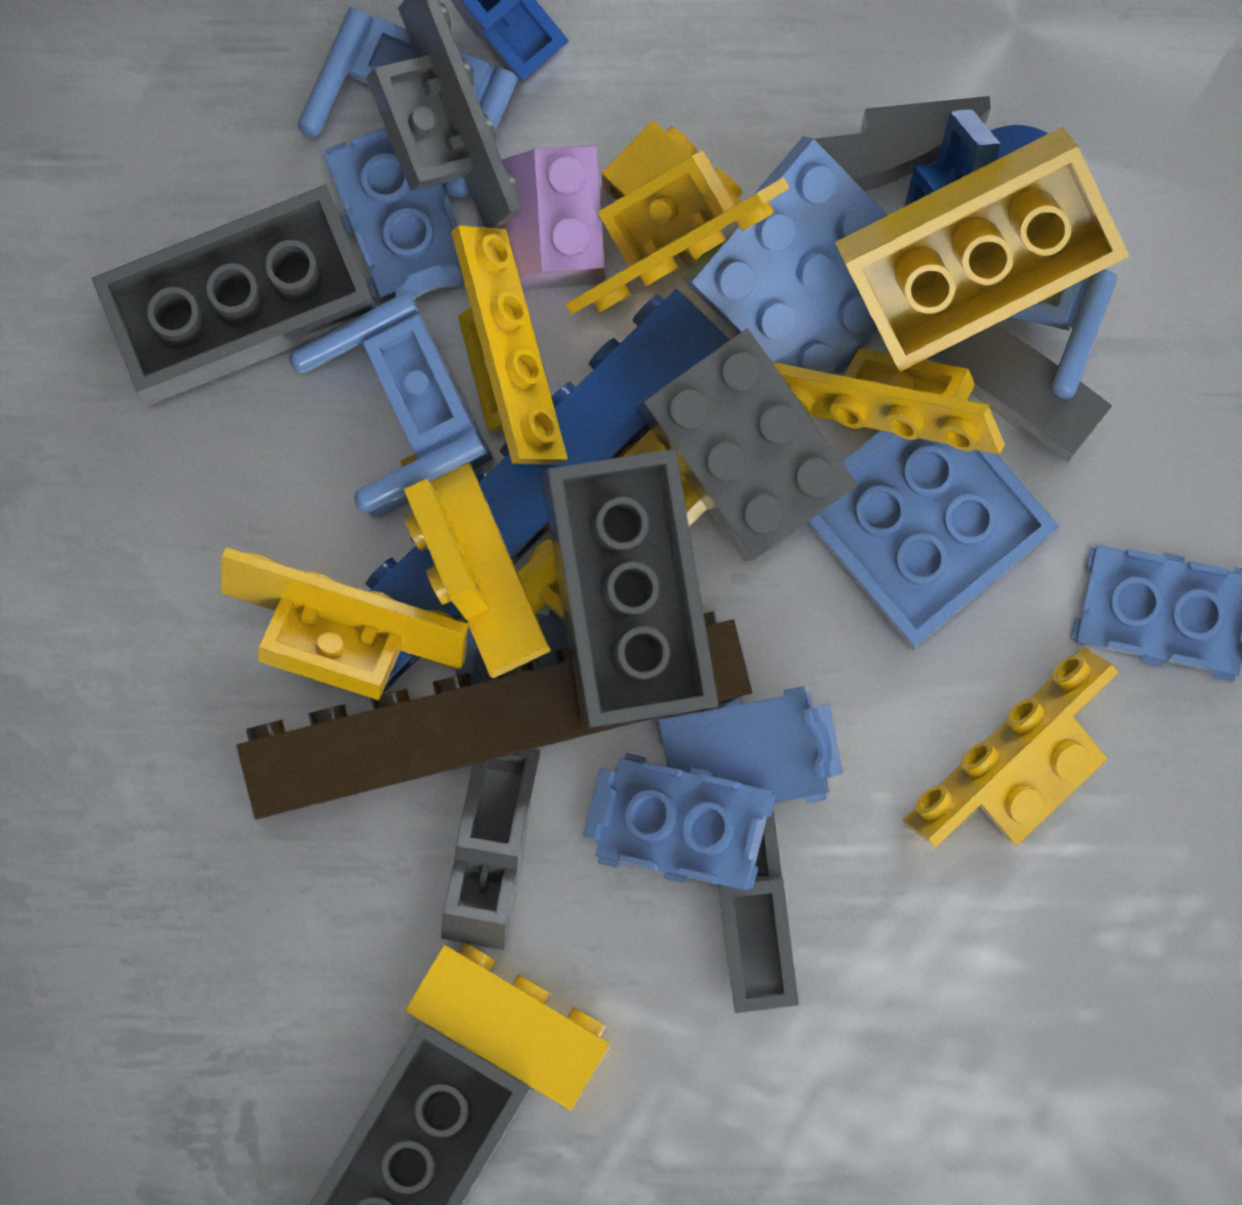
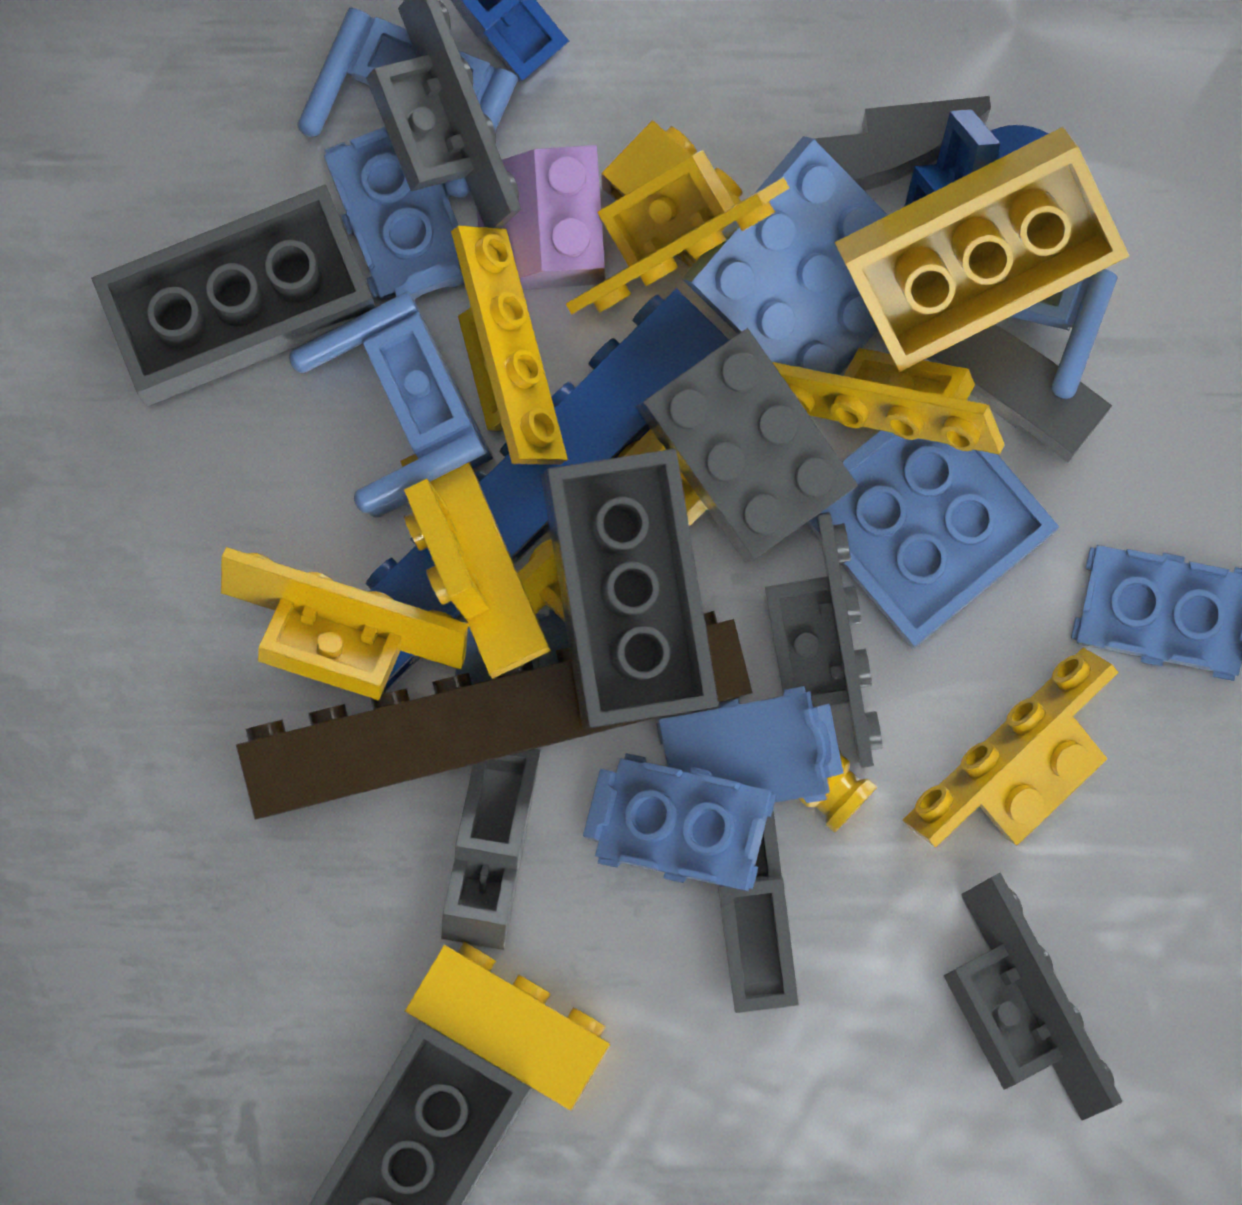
(816, 642): none -> dark grey bracket
(845, 796): none -> yellow wheel
(1022, 1008): none -> dark grey bracket

